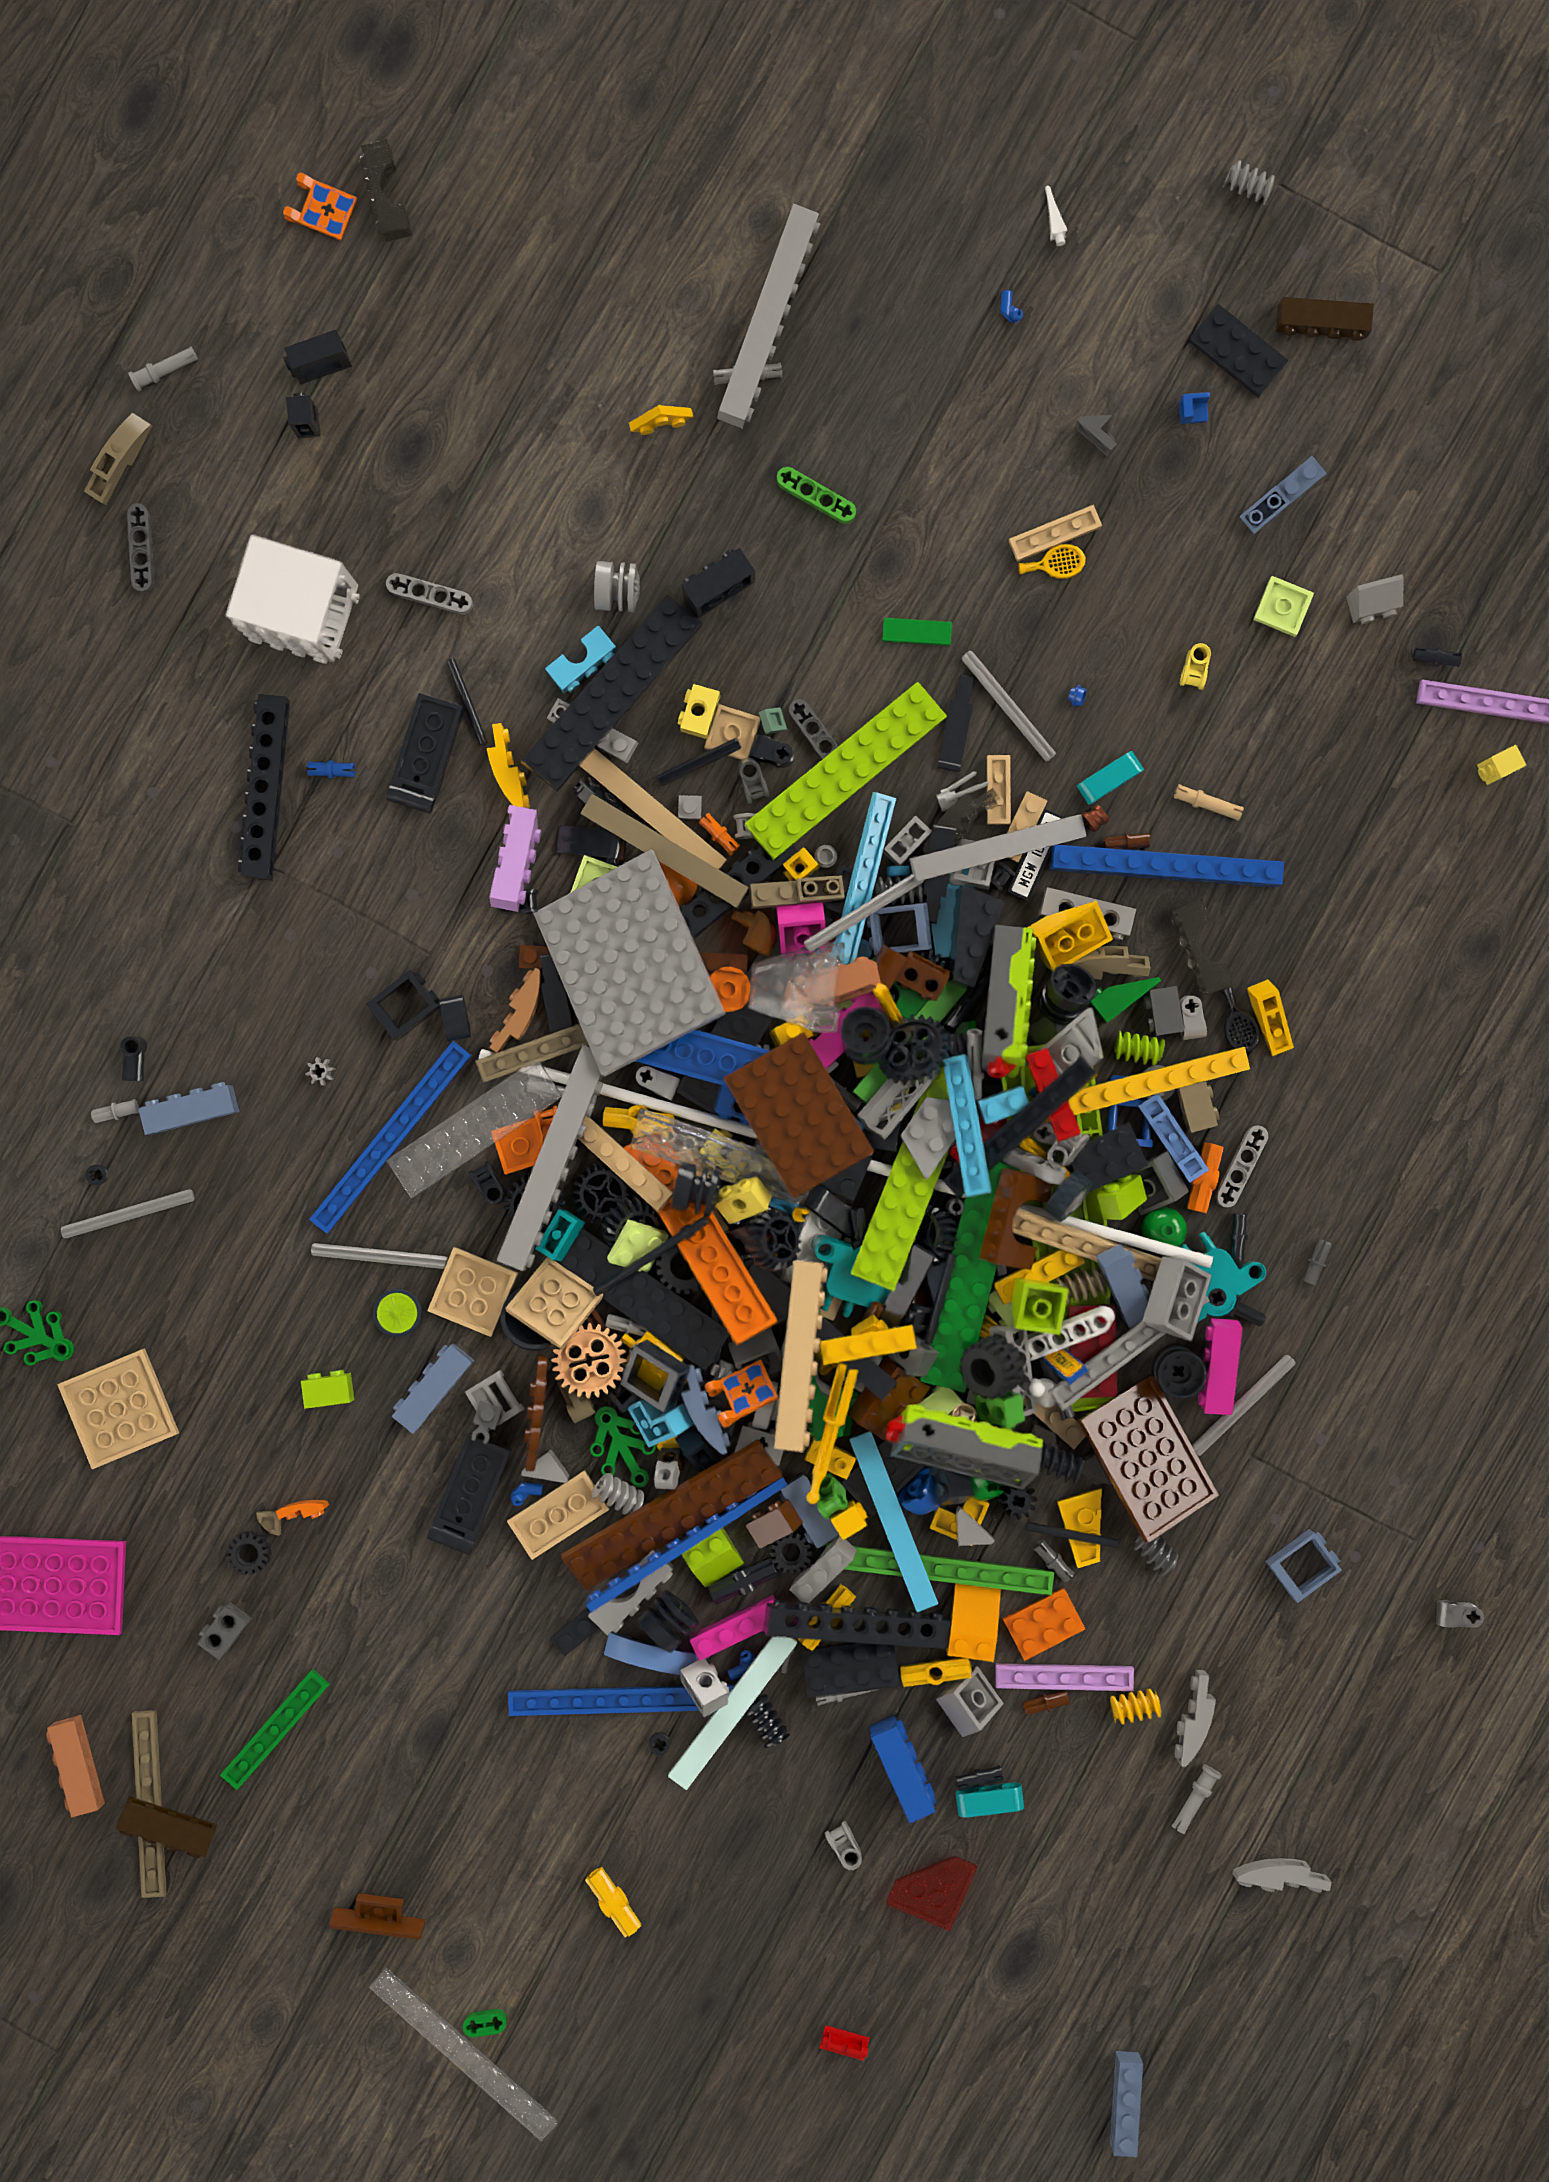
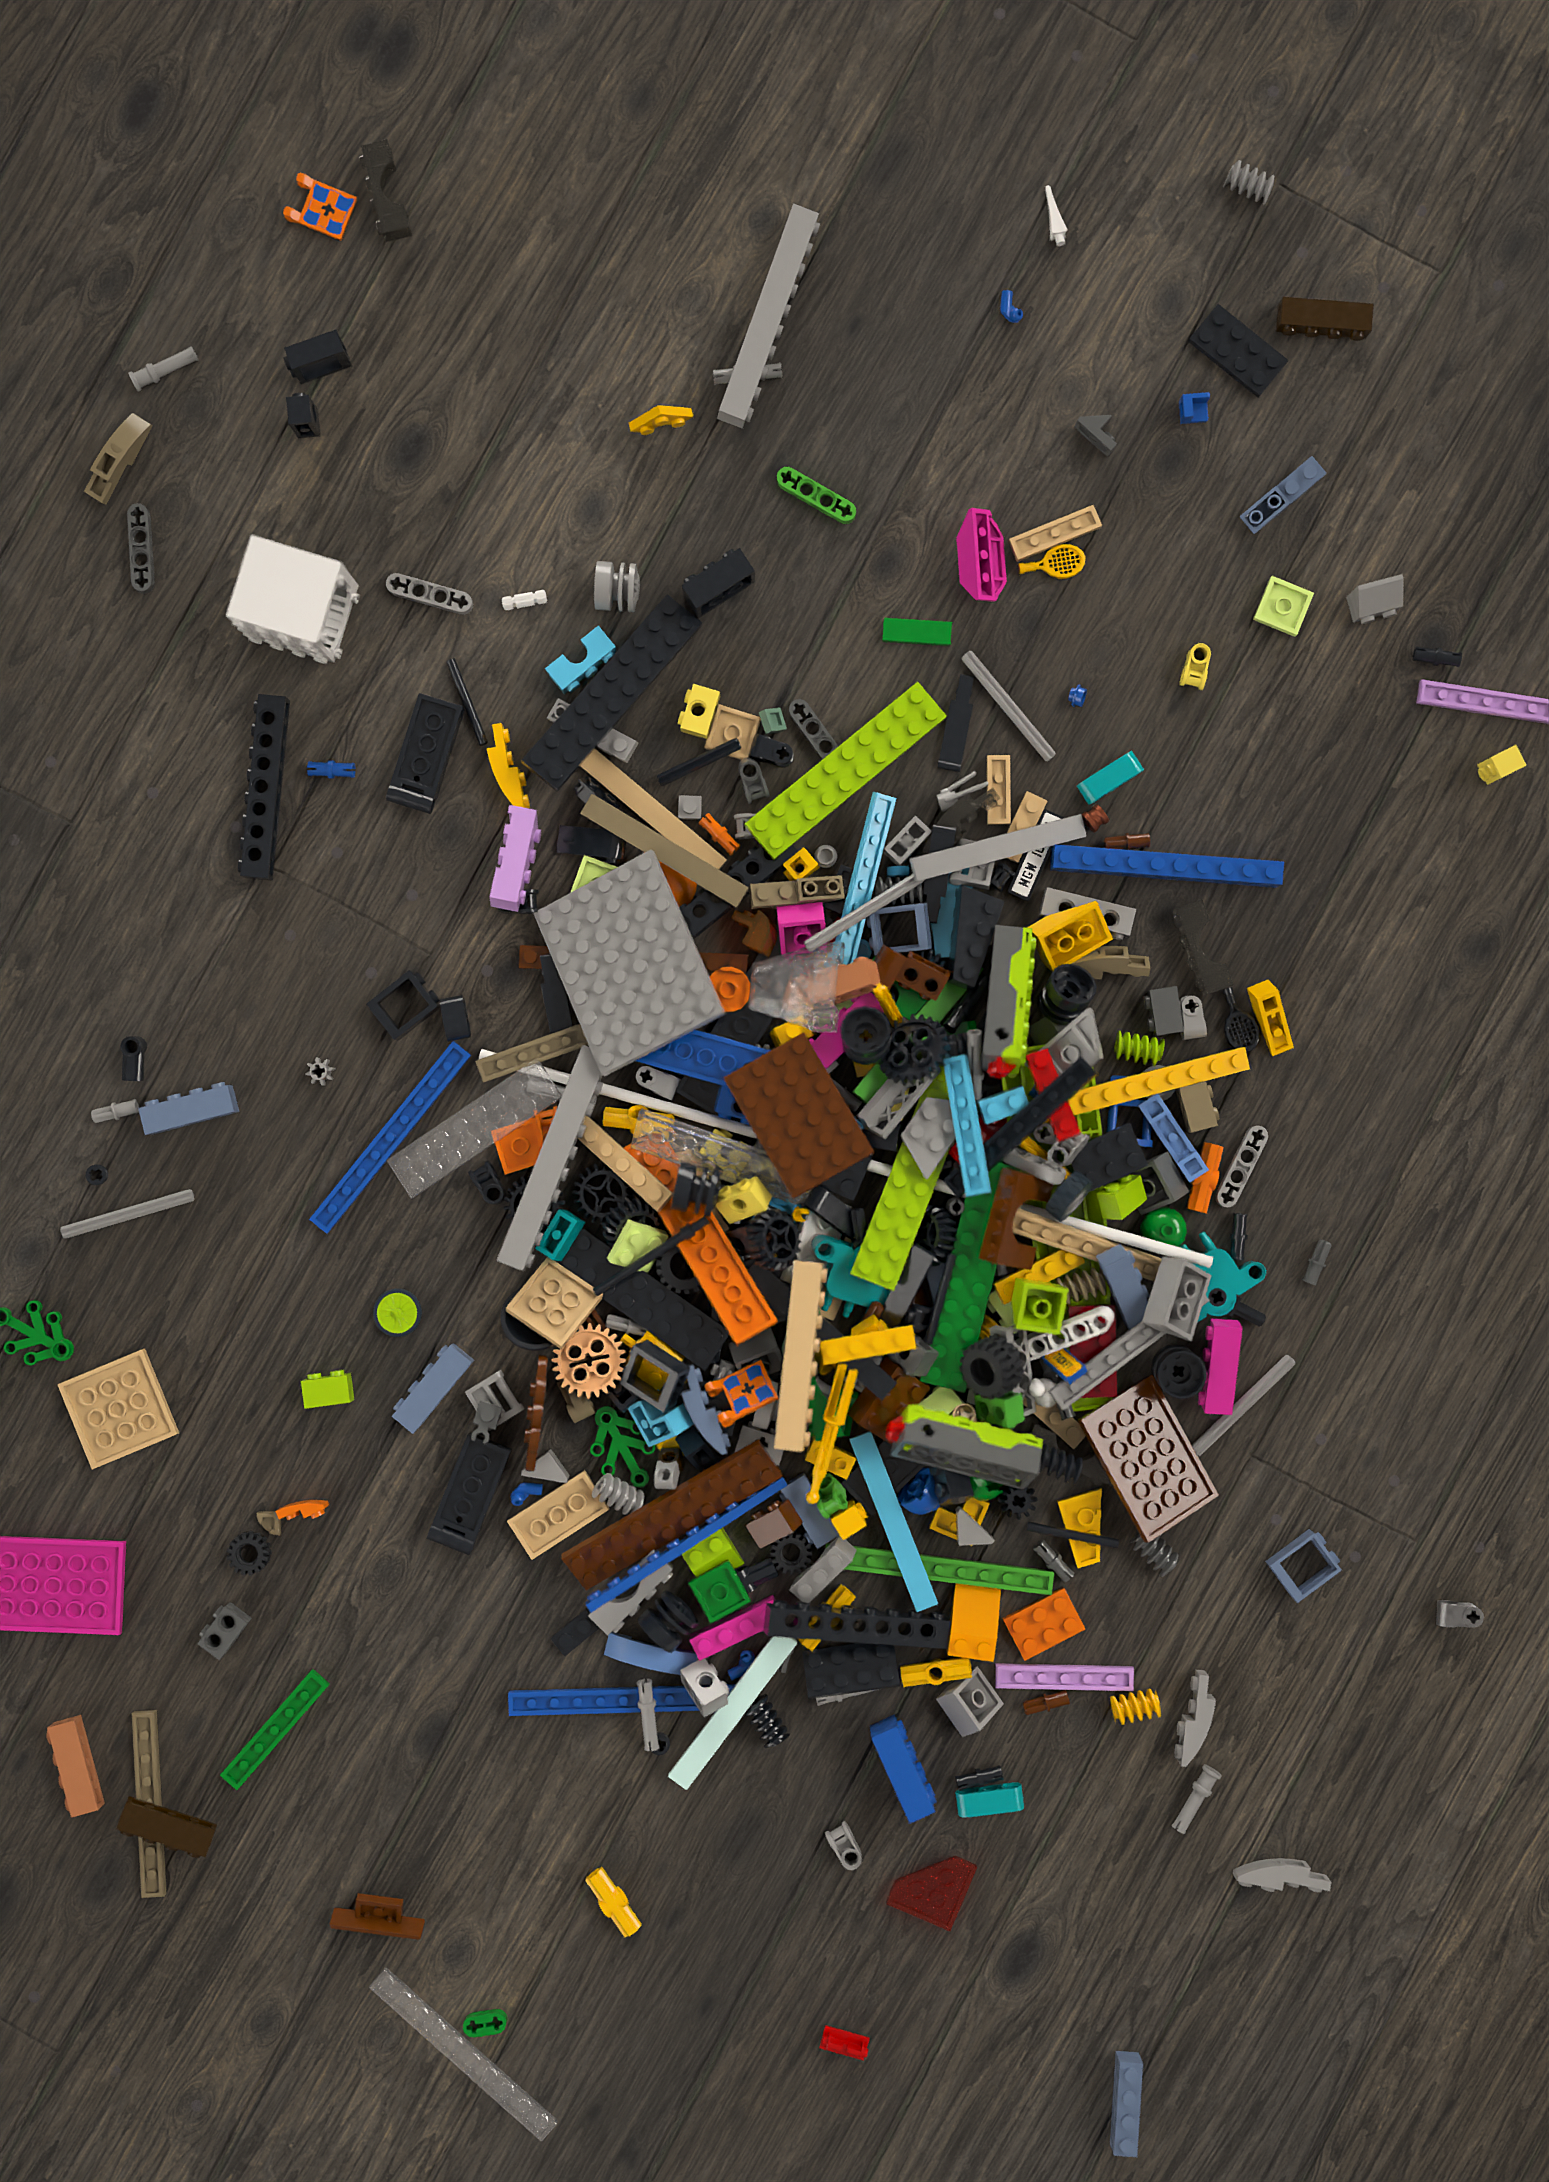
(376, 1255): light grey axle -> none
(472, 1291): tan plate -> none
(524, 600): none -> white axle
(525, 1003): medium nougat slope -> none
(647, 1706): none -> light grey pin
(719, 1591): none -> green tile
(981, 556): none -> dark pink wedge
(1115, 999): green slope -> none
(1198, 798): tan pin -> none

